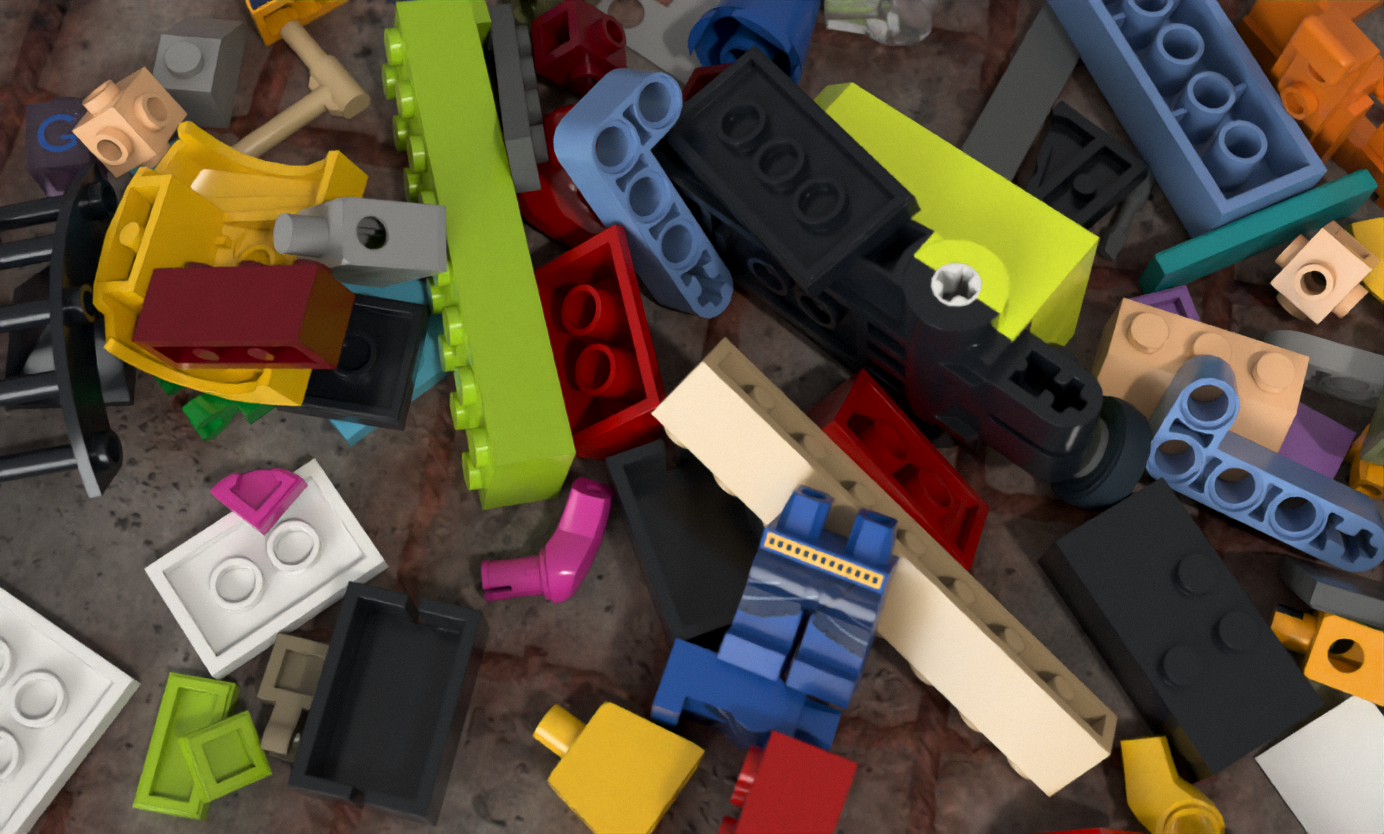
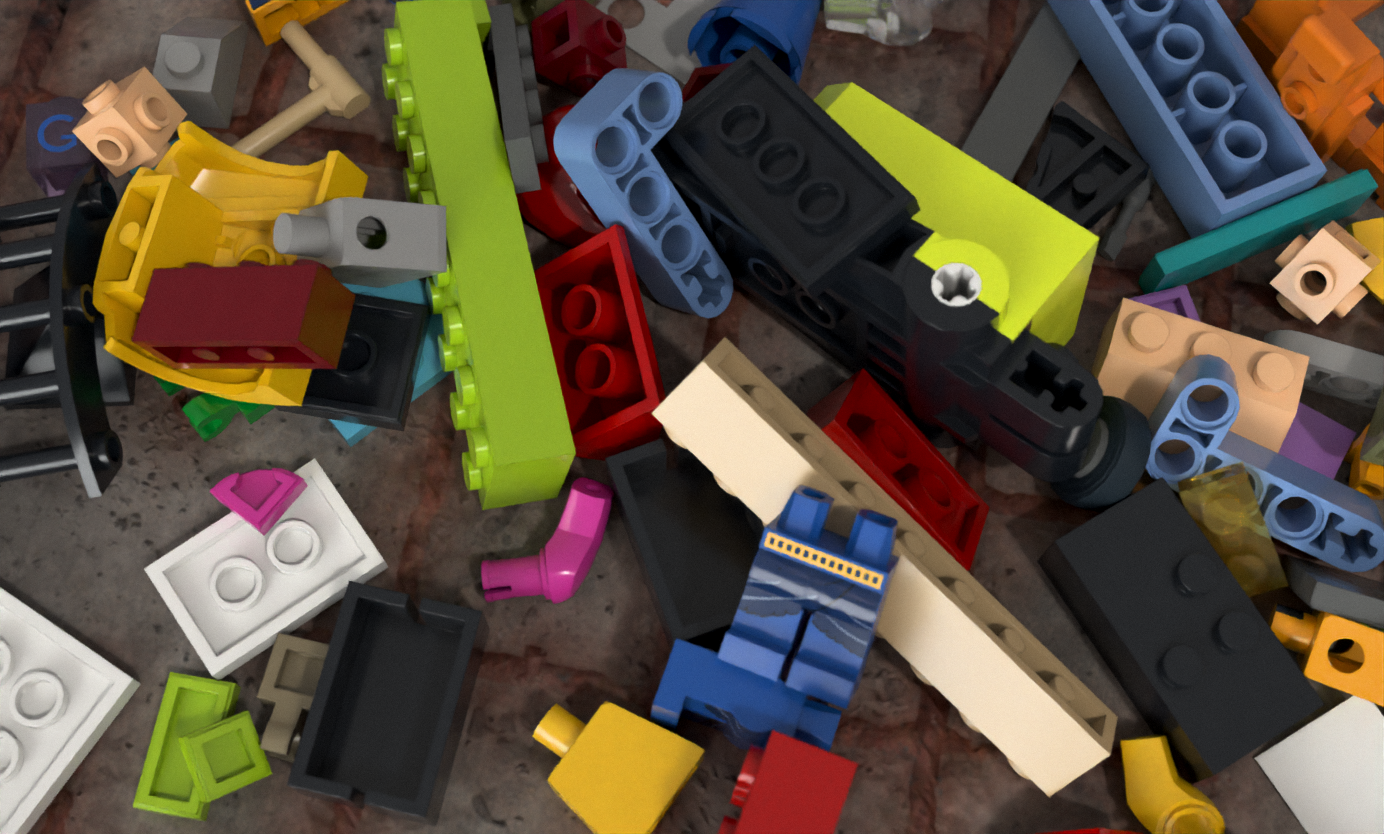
(1234, 524): none -> clear yellow plate

